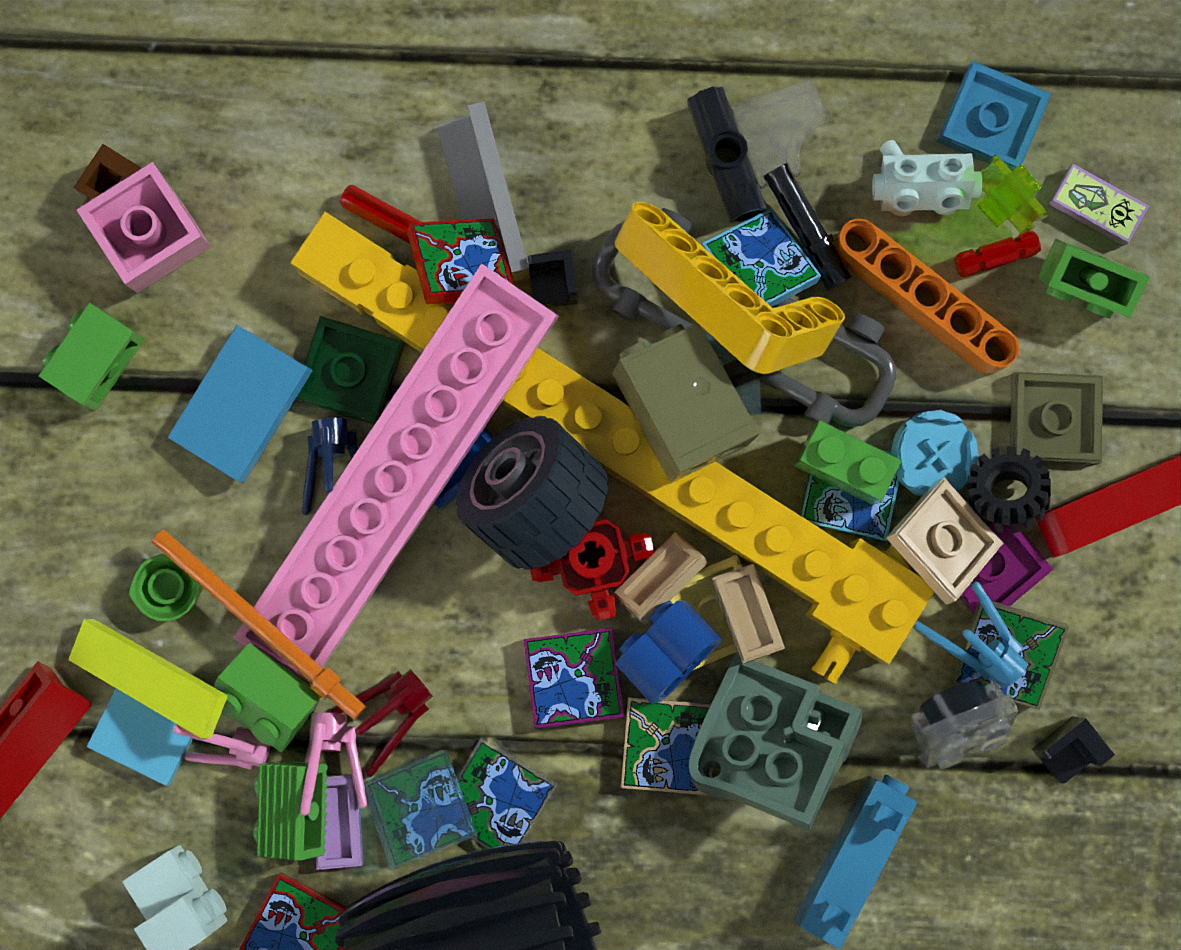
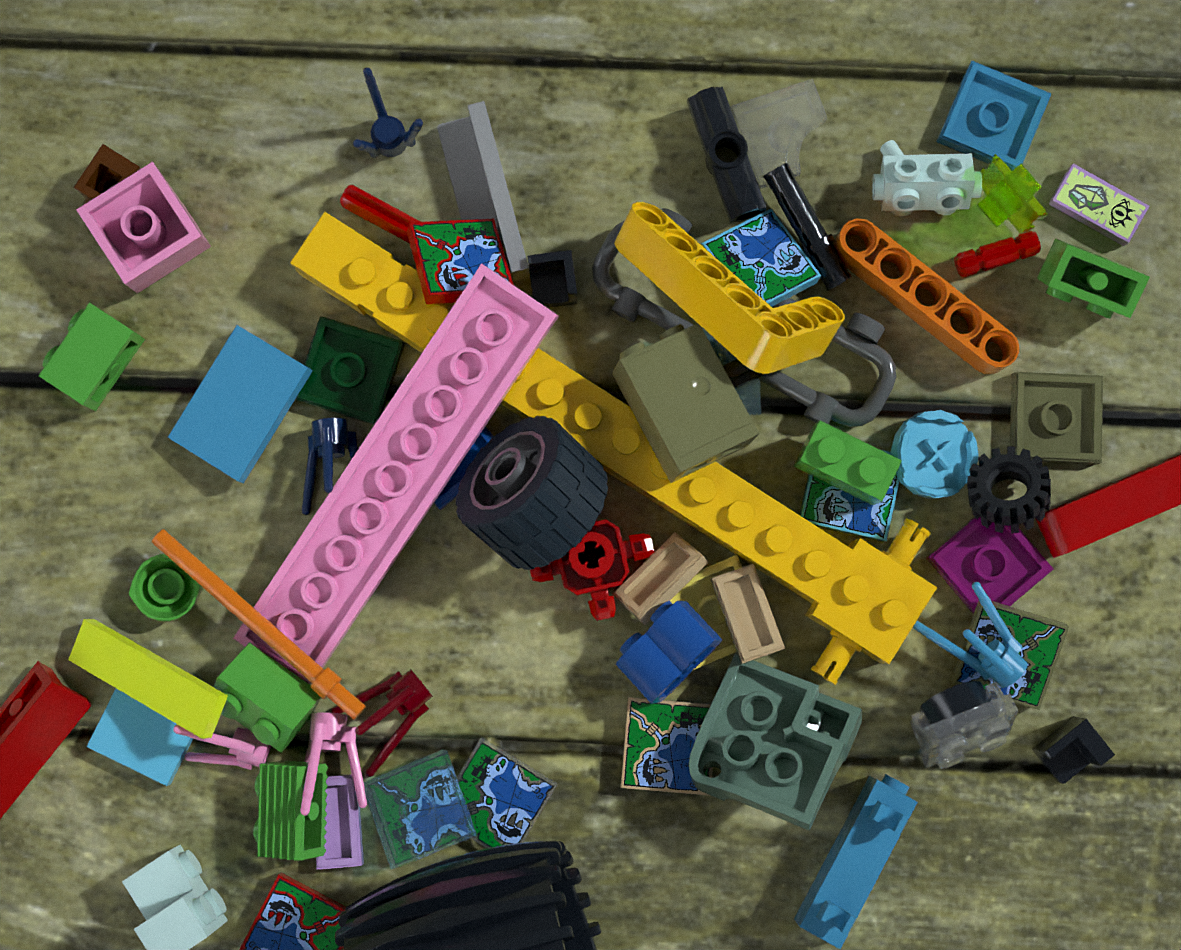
(387, 131): none -> dark blue plant
(573, 678): tile -> none
(944, 541): tan tile -> none

